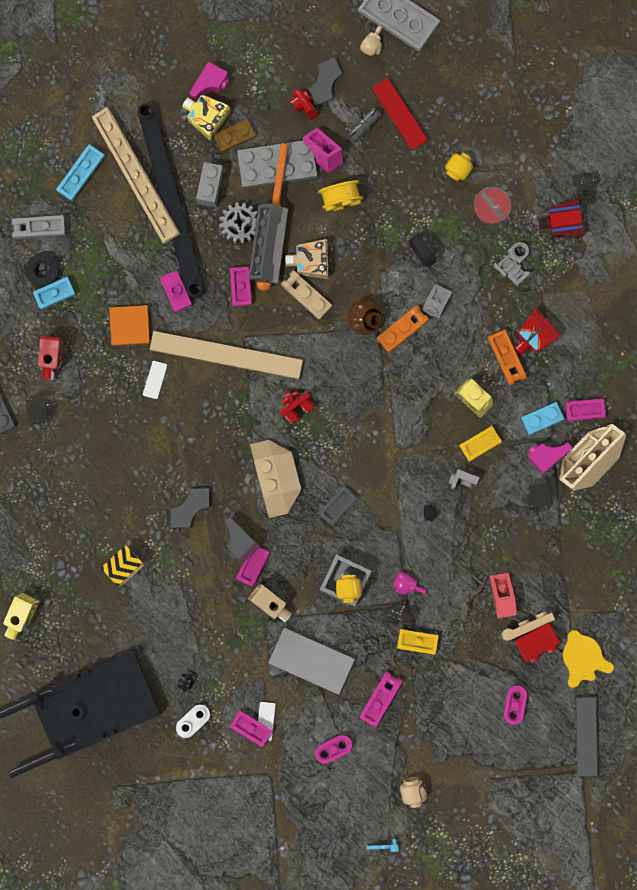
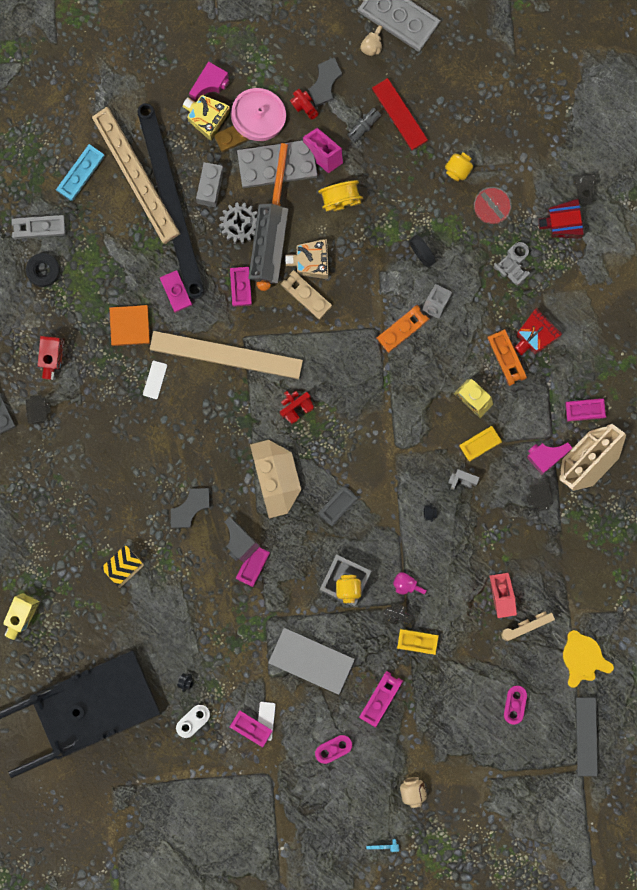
(54, 293): medium azure plate -> none
(258, 114): none -> bright pink piece
(263, 597): tan torso -> none
(365, 317): reddish brown plant -> none
(537, 642): red brick -> none
(542, 418): medium azure plate -> none

